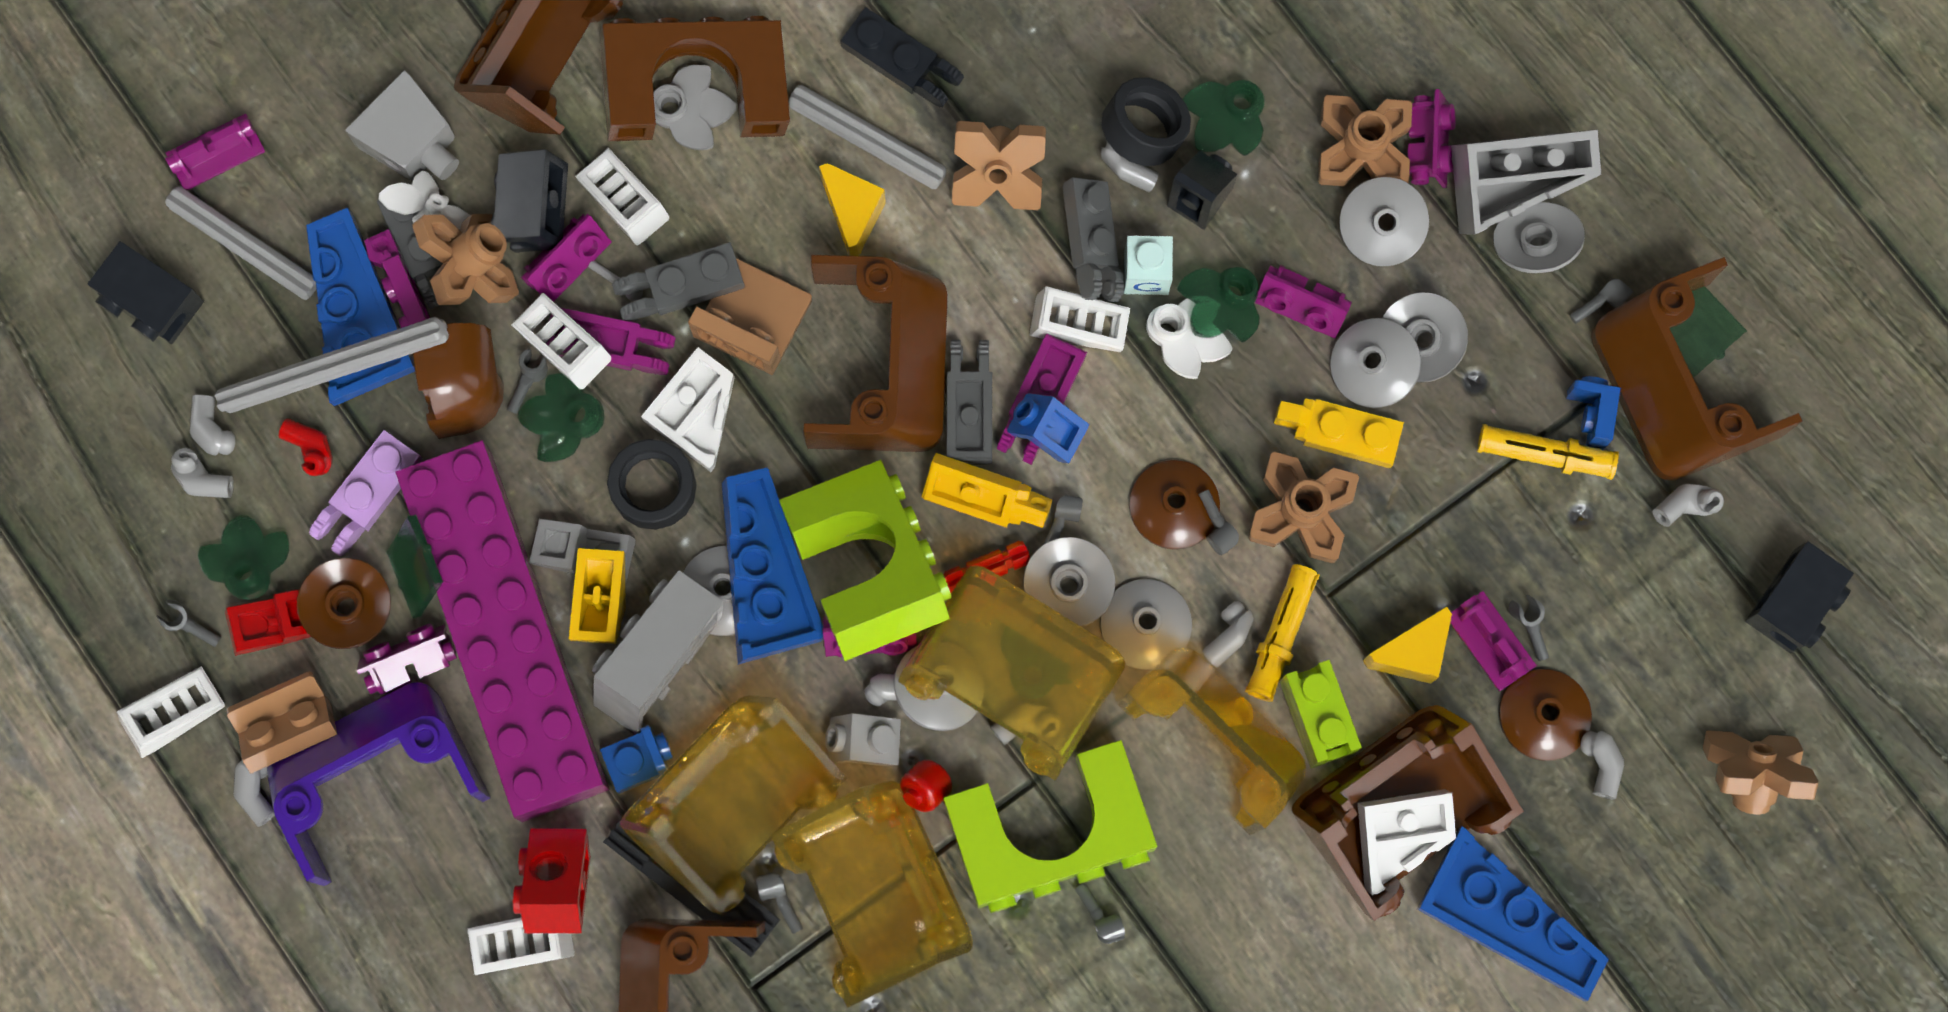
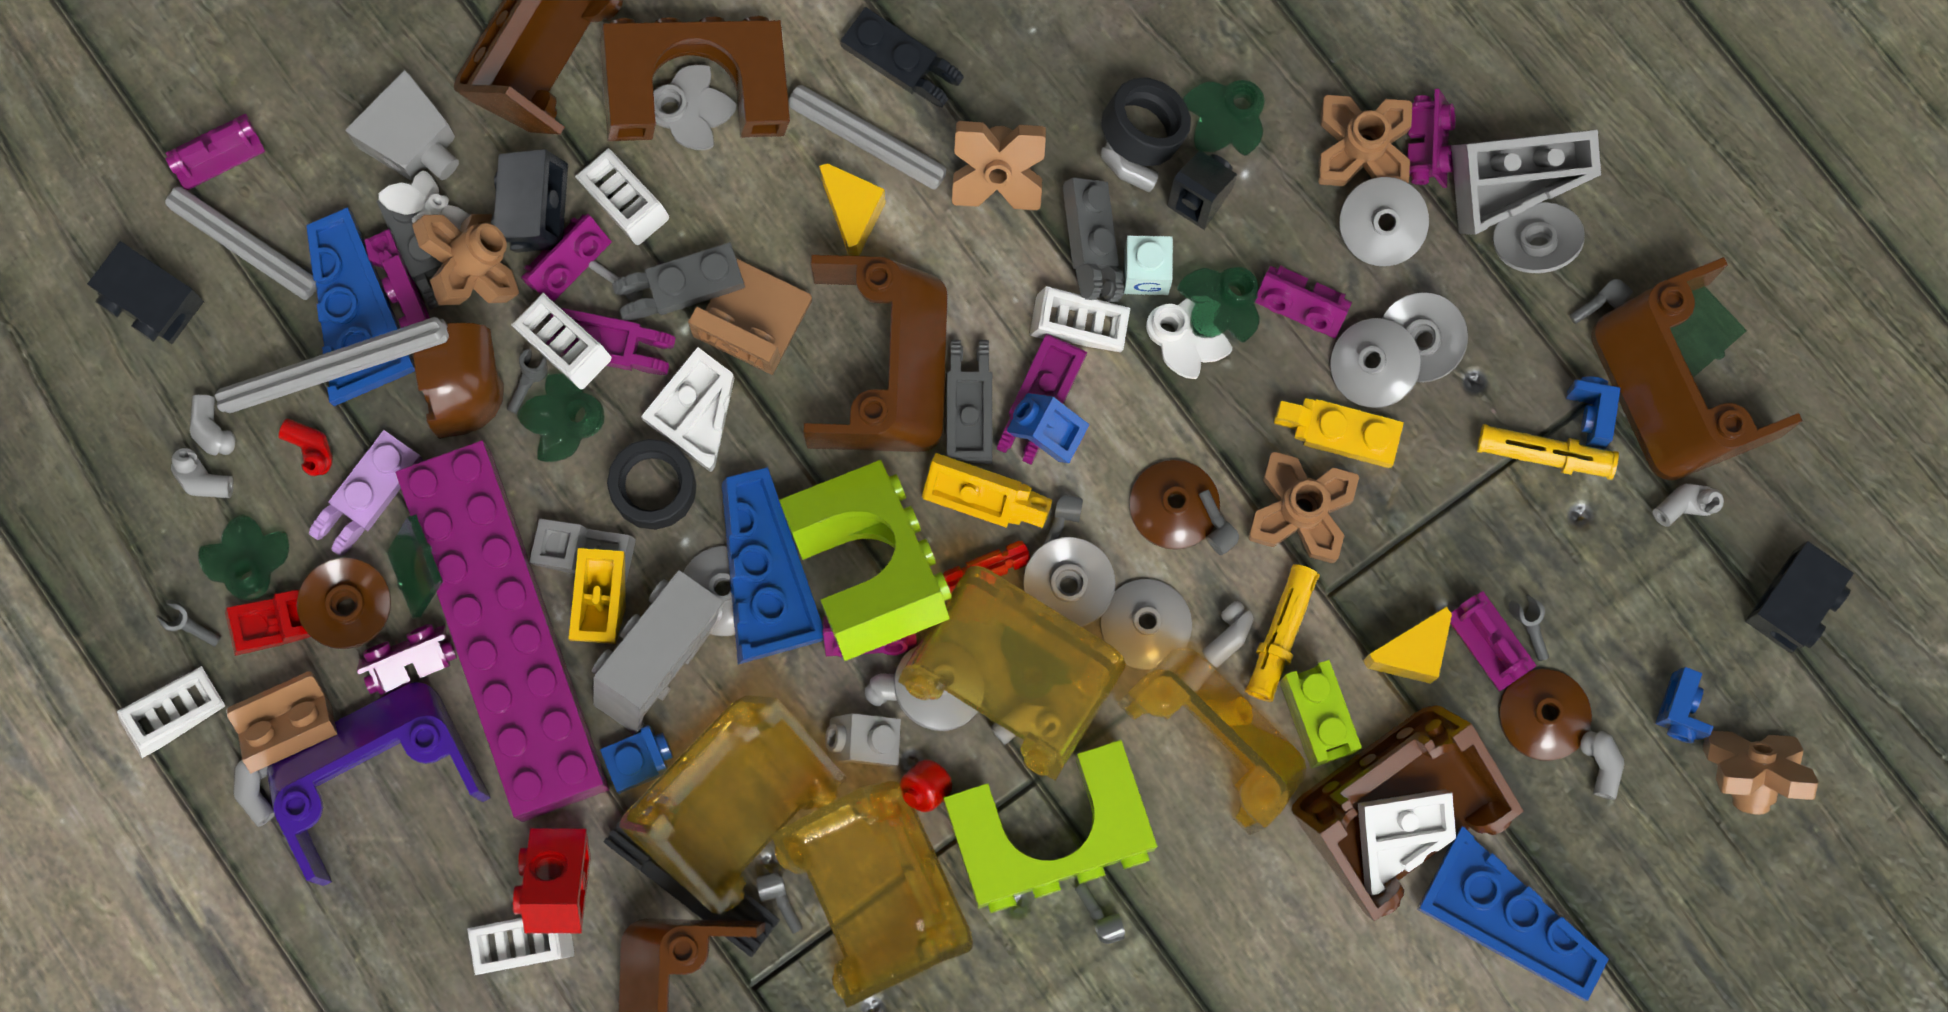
(1680, 699): none -> blue bracket

